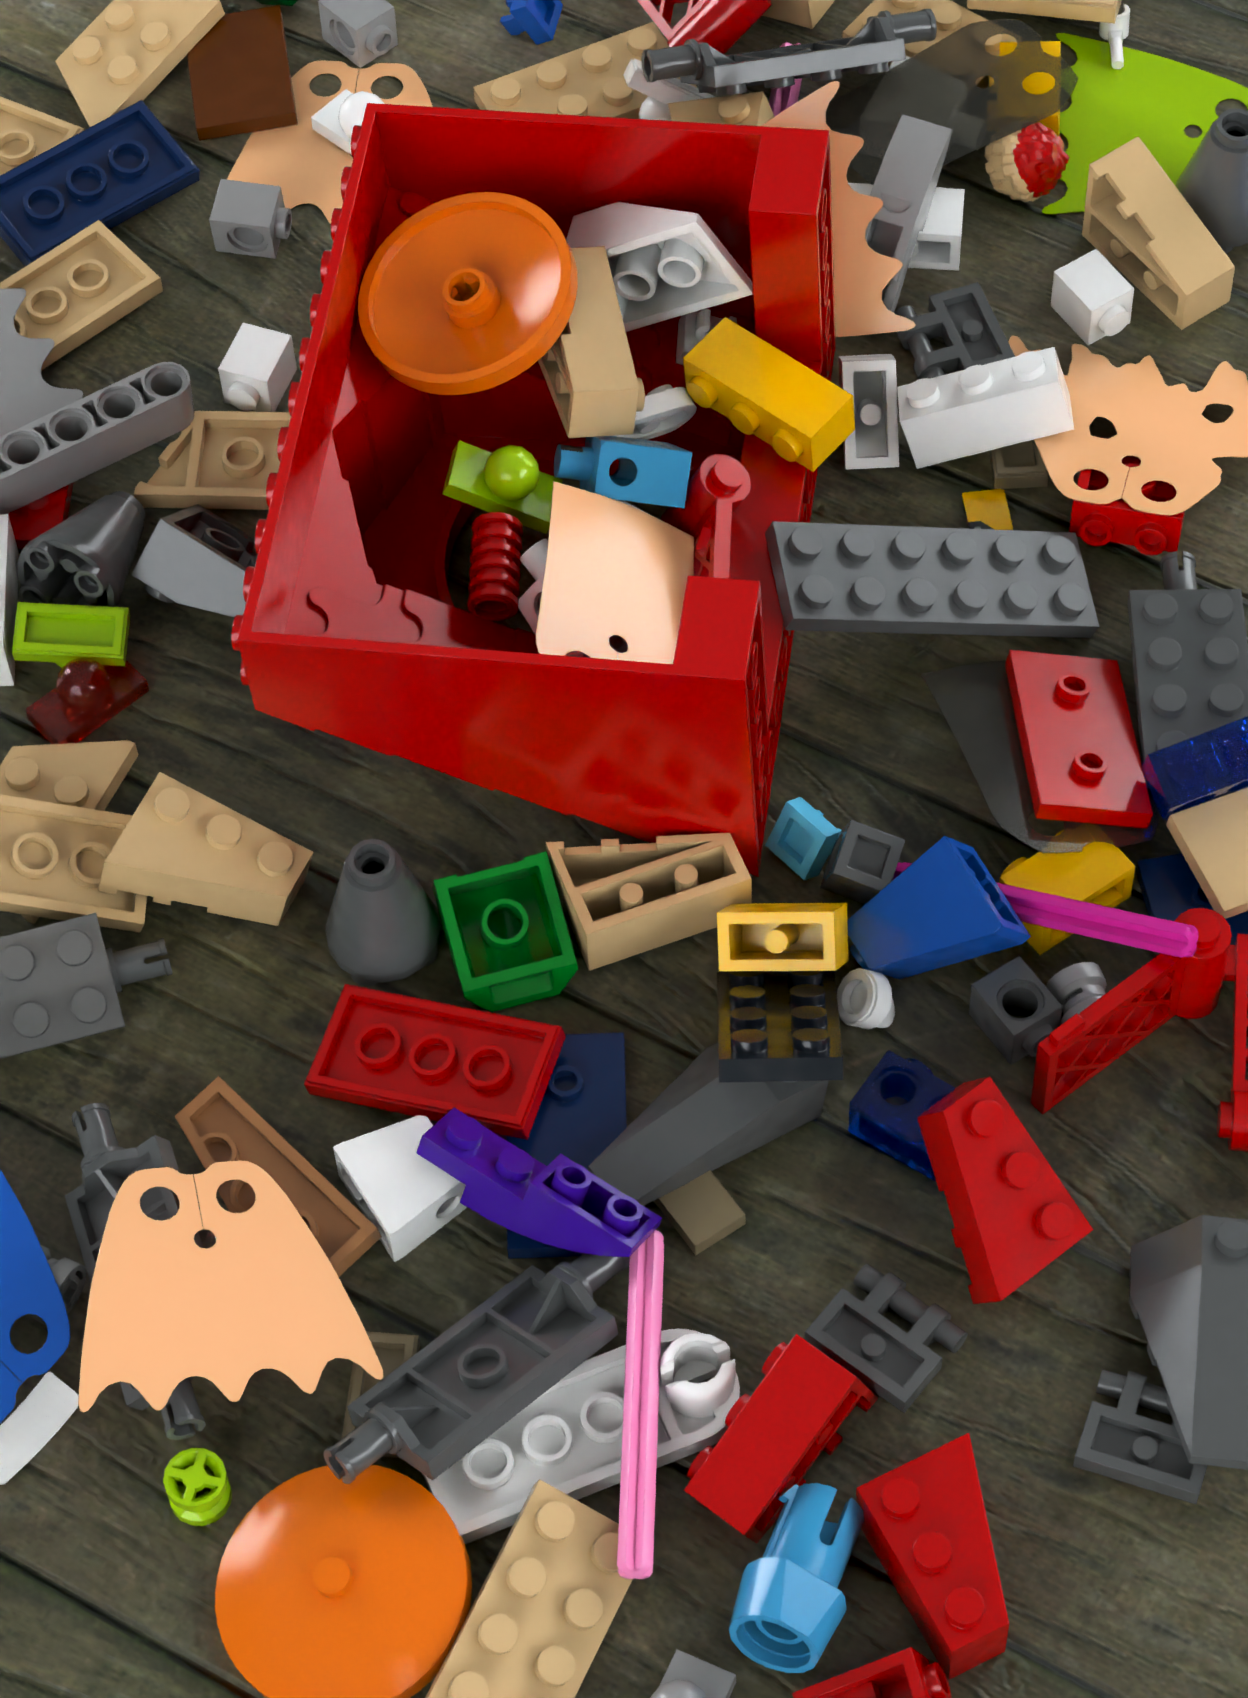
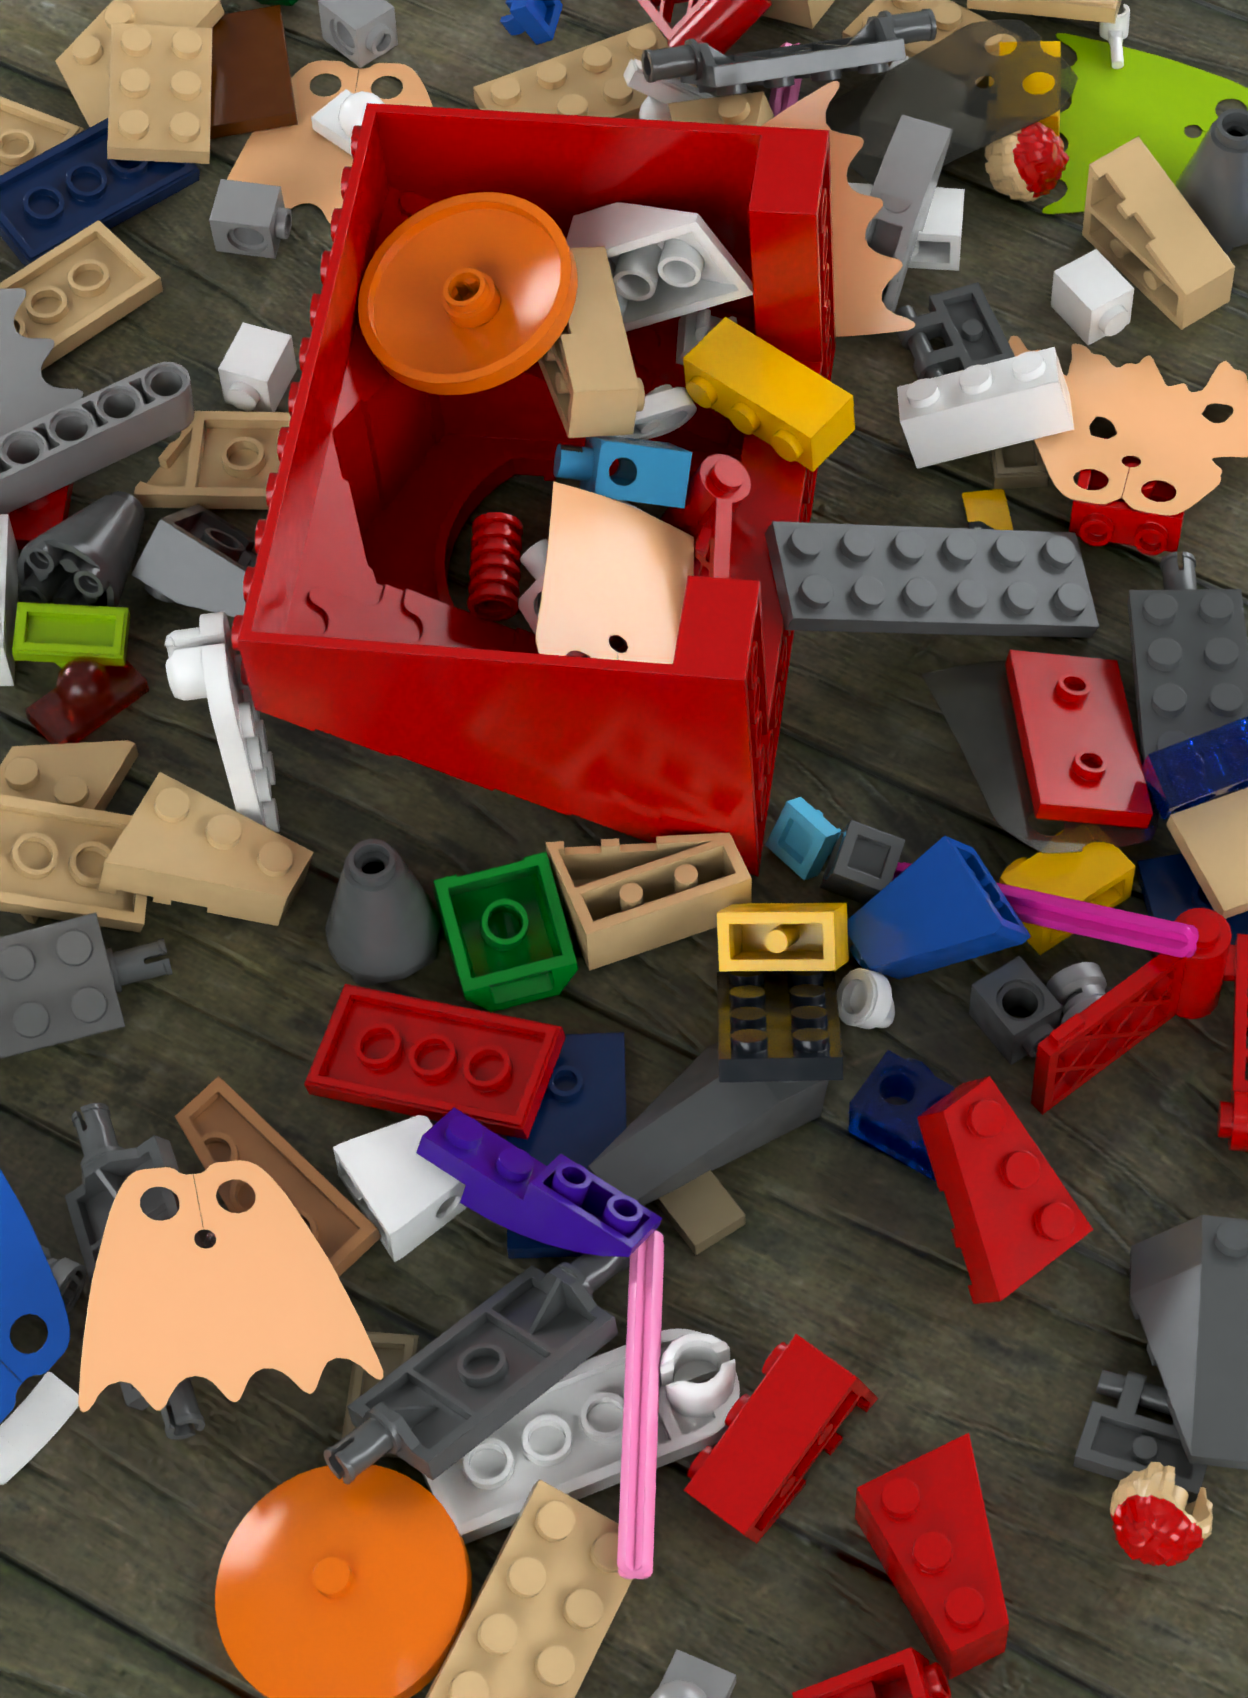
(160, 93): none -> tan plate
(190, 1473): lime wheel -> none
(208, 667): none -> white plate
(502, 483): lime tile -> none
(791, 1594): dark azure piece -> none
(874, 392): white slope -> none
(874, 1348): dark grey plate -> none
(1154, 1517): none -> red piece

